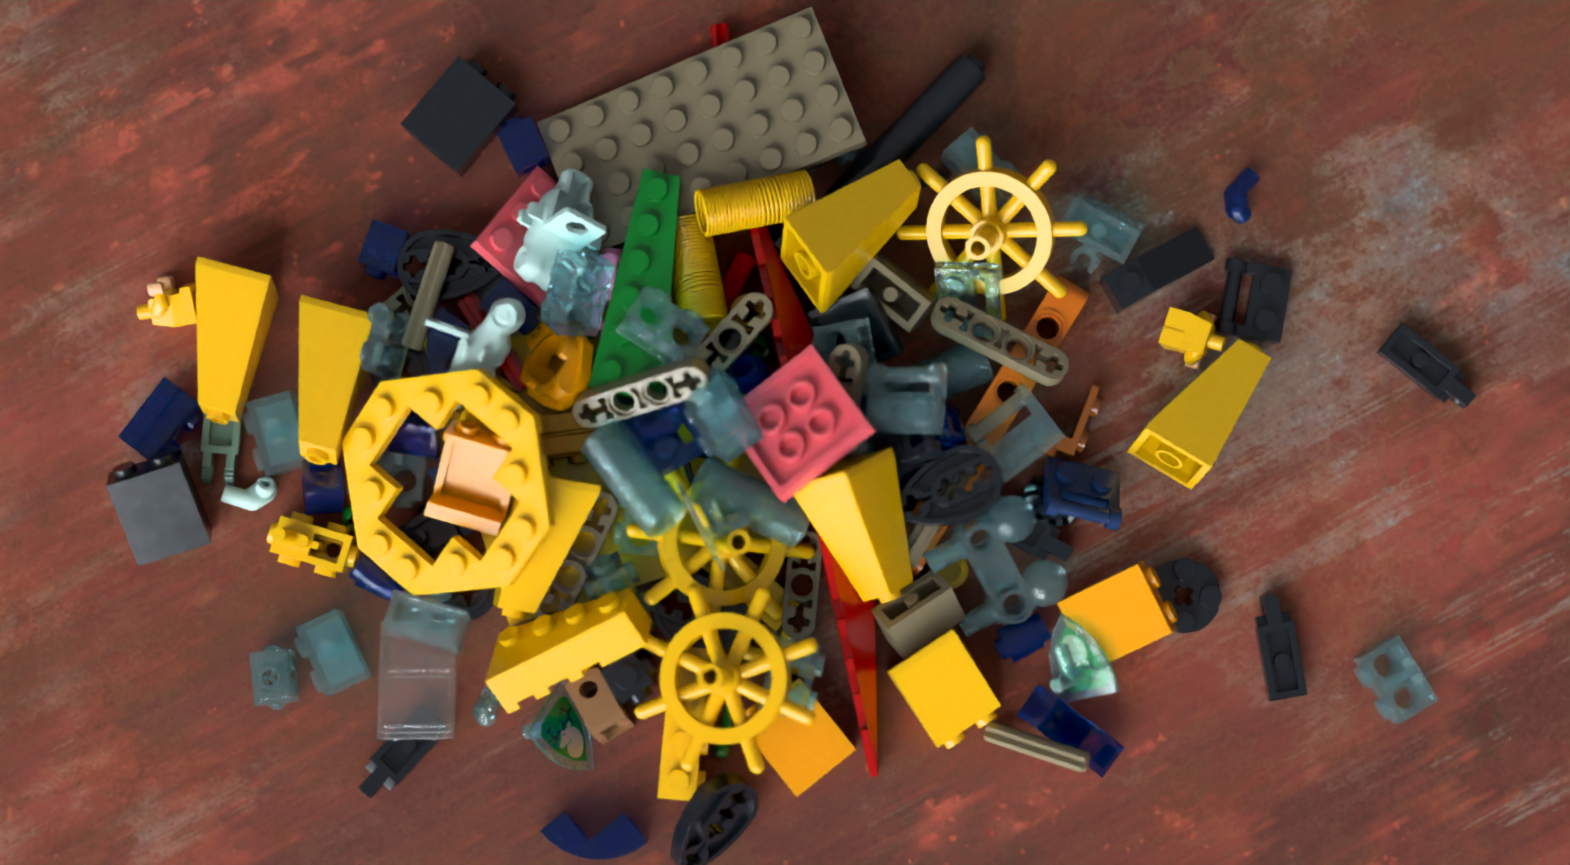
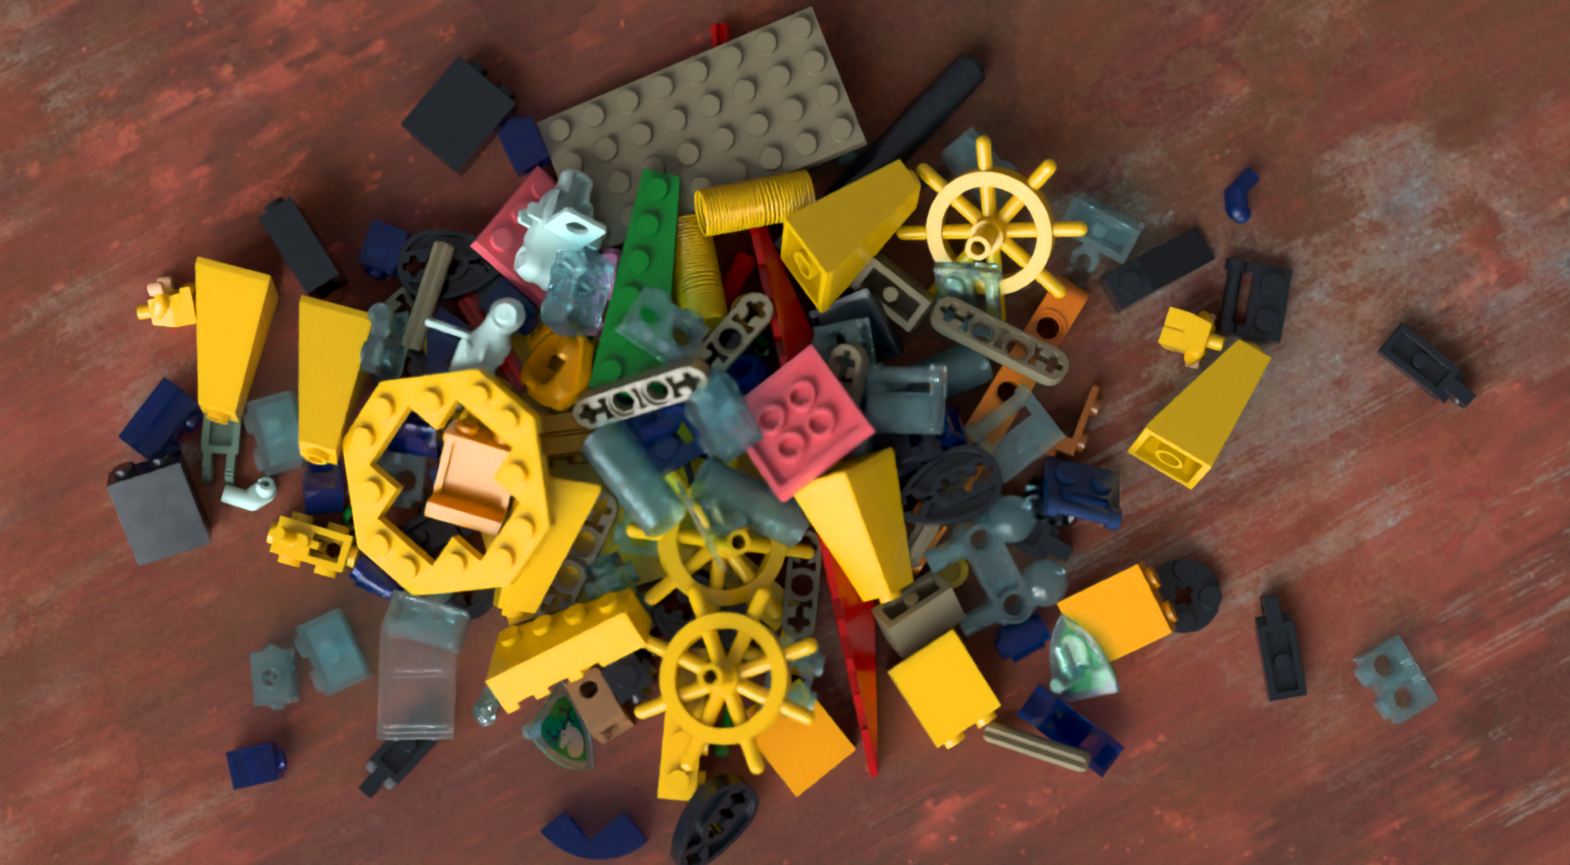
(256, 765): none -> clear blue brick
(302, 248): none -> black brick

